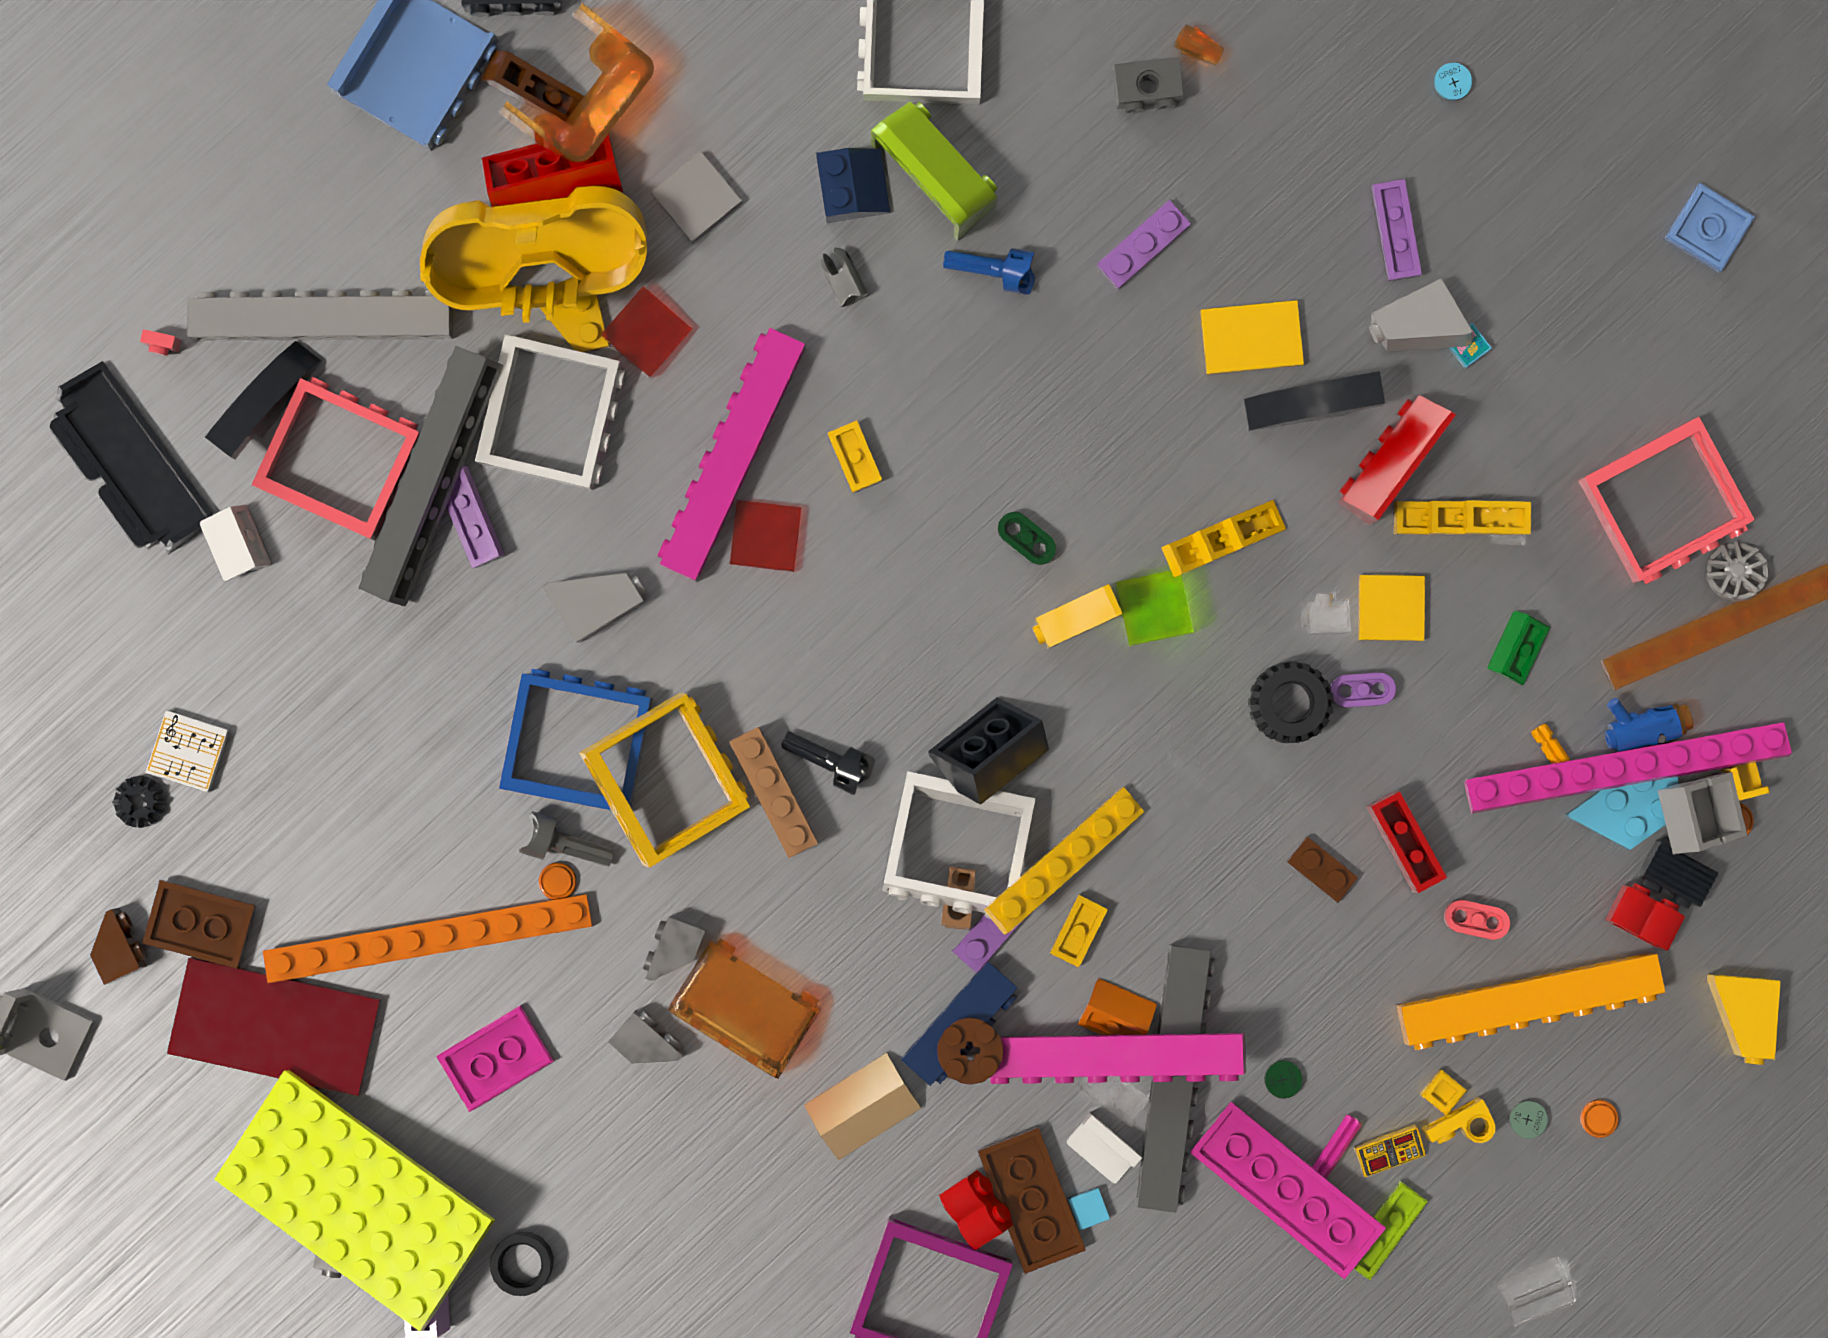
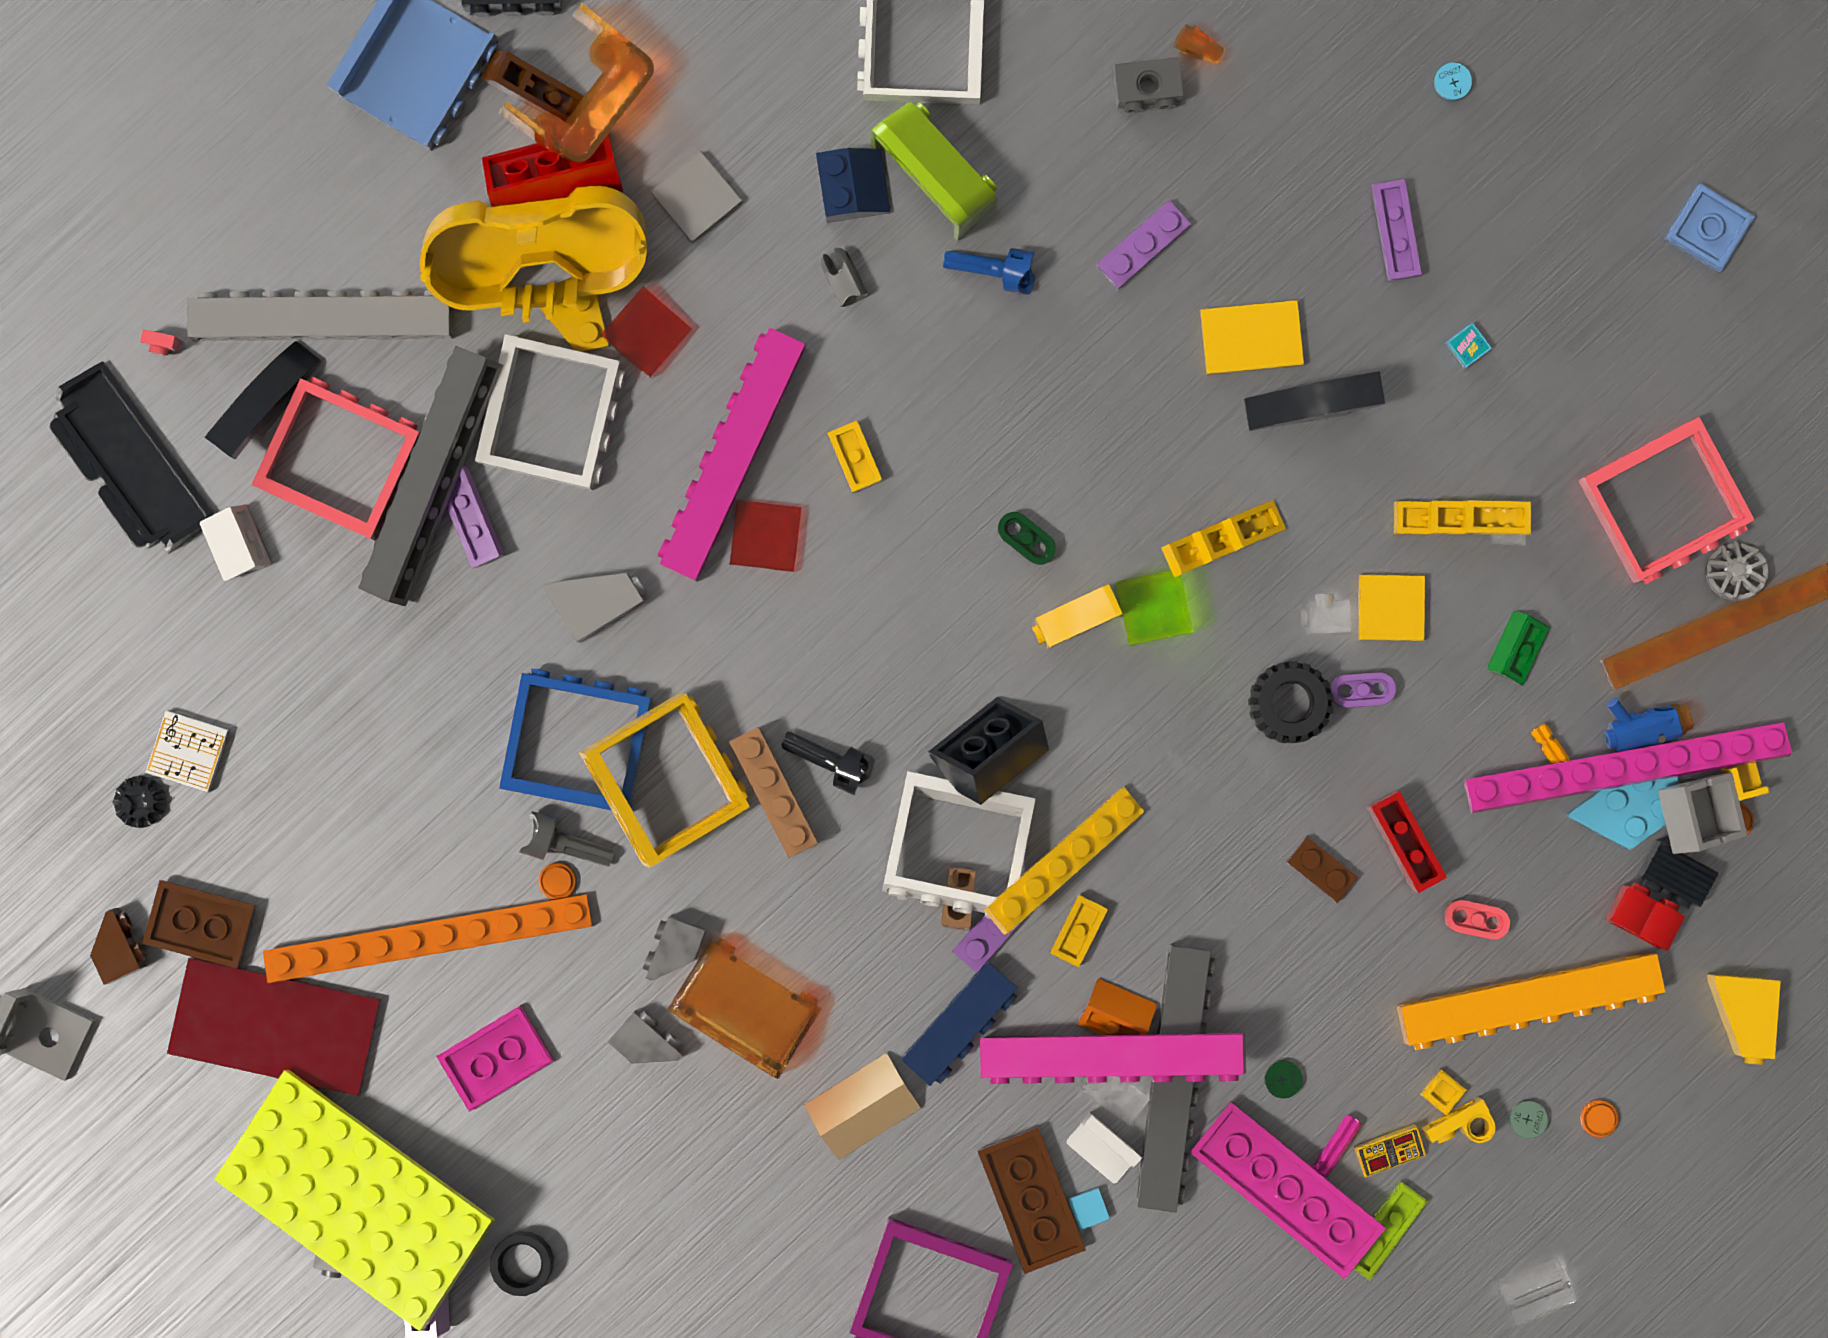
(976, 1209): red brick -> none
(984, 1063): reddish brown plate -> none
(1395, 459): slope -> none
(1421, 321): light grey slope -> none

